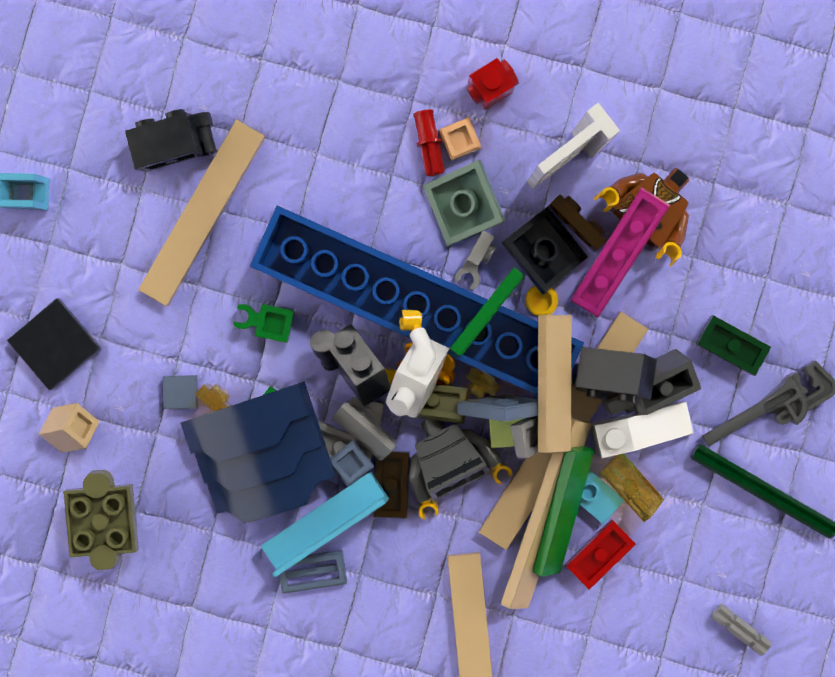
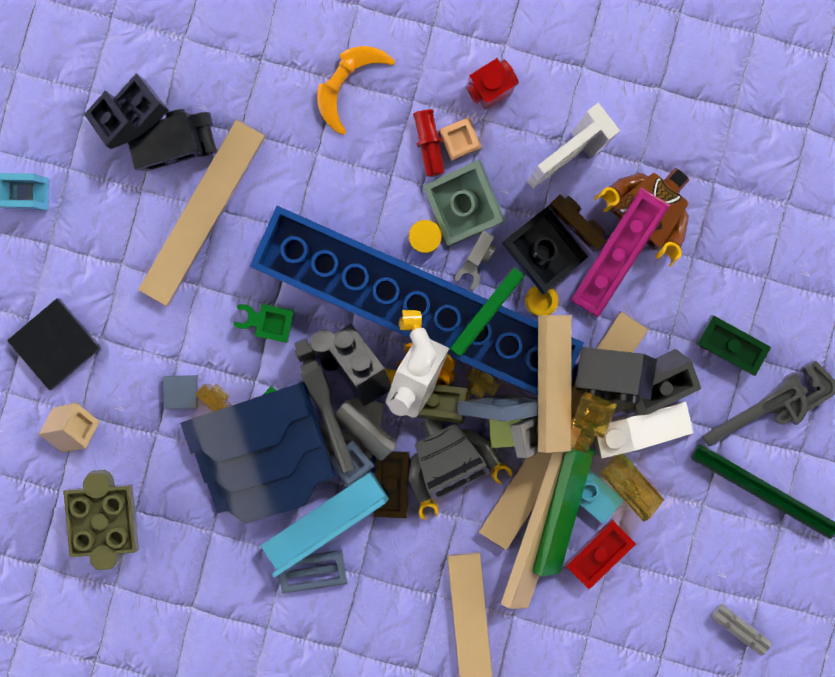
(127, 114): none -> black slope
(319, 391): none -> dark grey piece
(328, 92): none -> light orange piece
(425, 236): none -> yellow tile
(593, 419): none -> clear yellow plate

